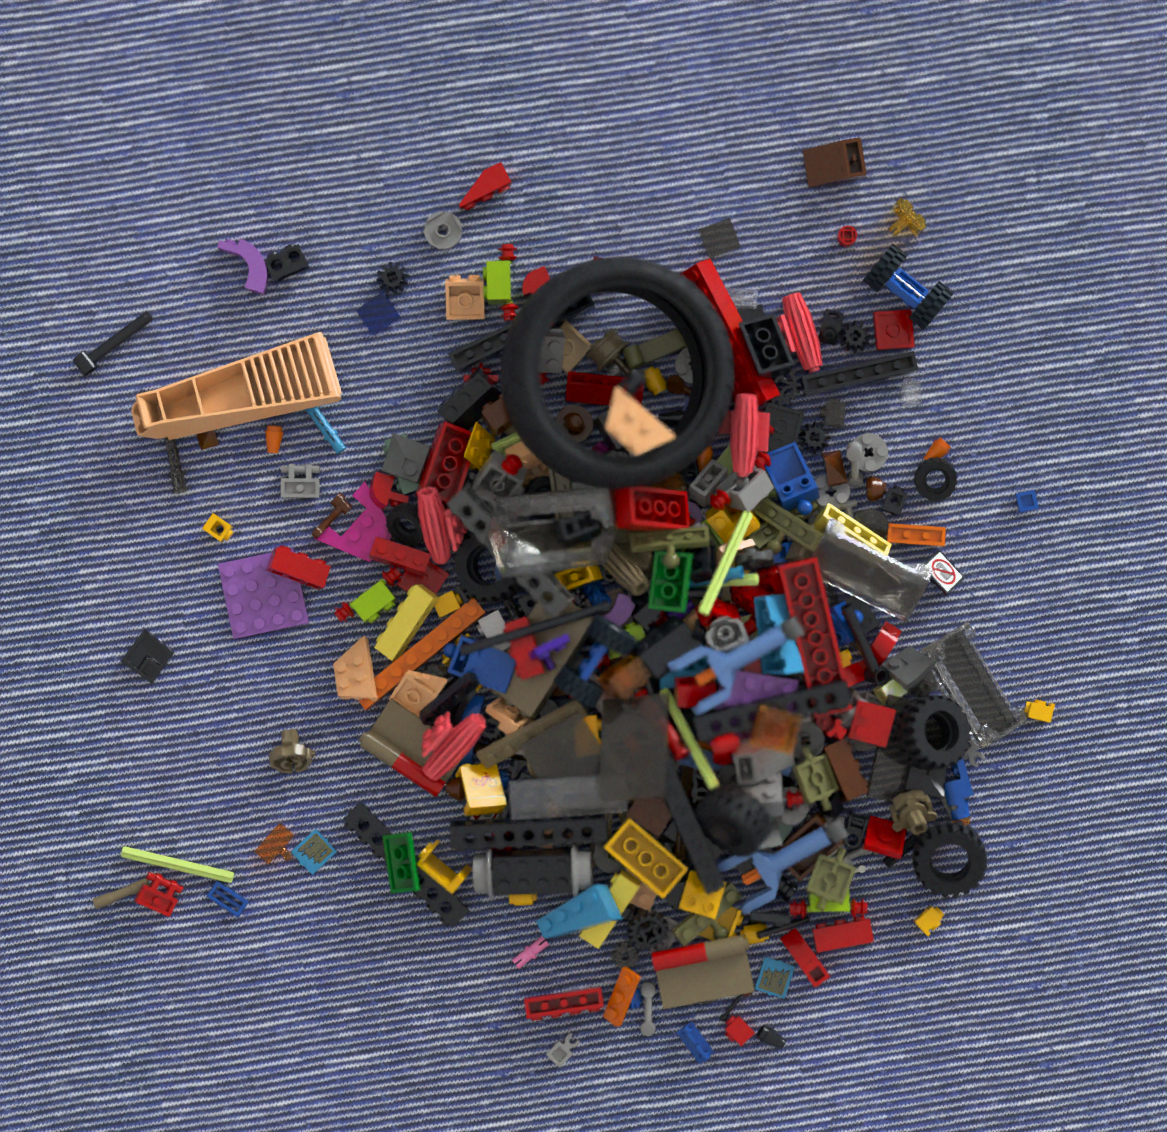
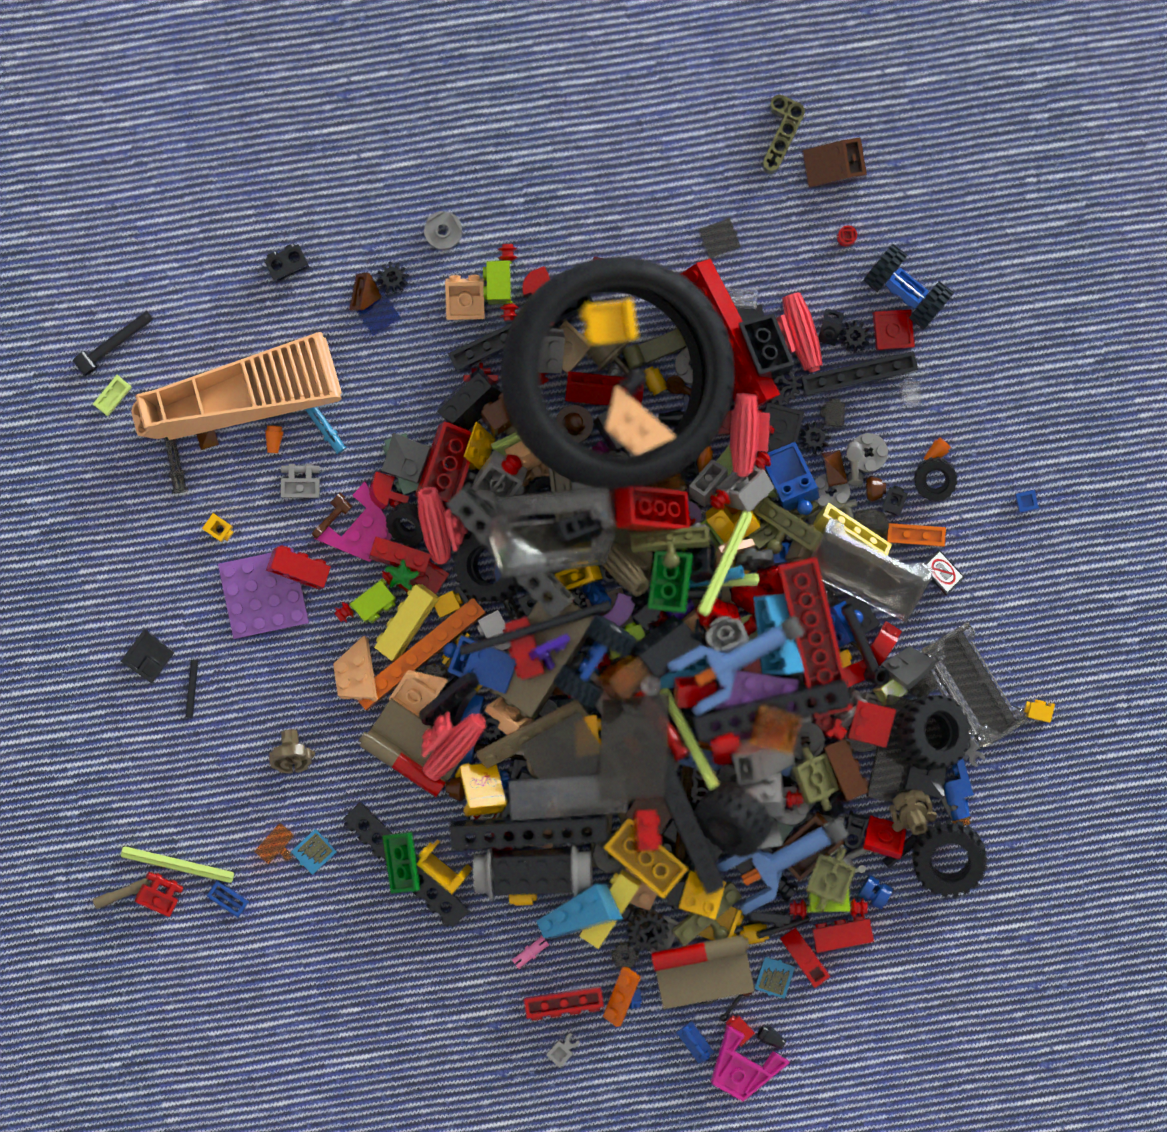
(112, 395): none -> yellowish green plate
(191, 689): none -> black bar
(258, 271): medium lavender arch -> none
(364, 292): none -> reddish brown slope
(402, 575): none -> green animal
(489, 182): red slope -> none
(609, 322): none -> yellow panel
(645, 831): none -> red brick
(648, 990): light grey bar -> none
(654, 683): none -> clear plate
(739, 1074): none -> dark pink wing
(781, 137): none -> olive beam
(881, 895): none -> blue wheel
(907, 218): clear yellow plate -> none
(929, 919): yellow brick -> none

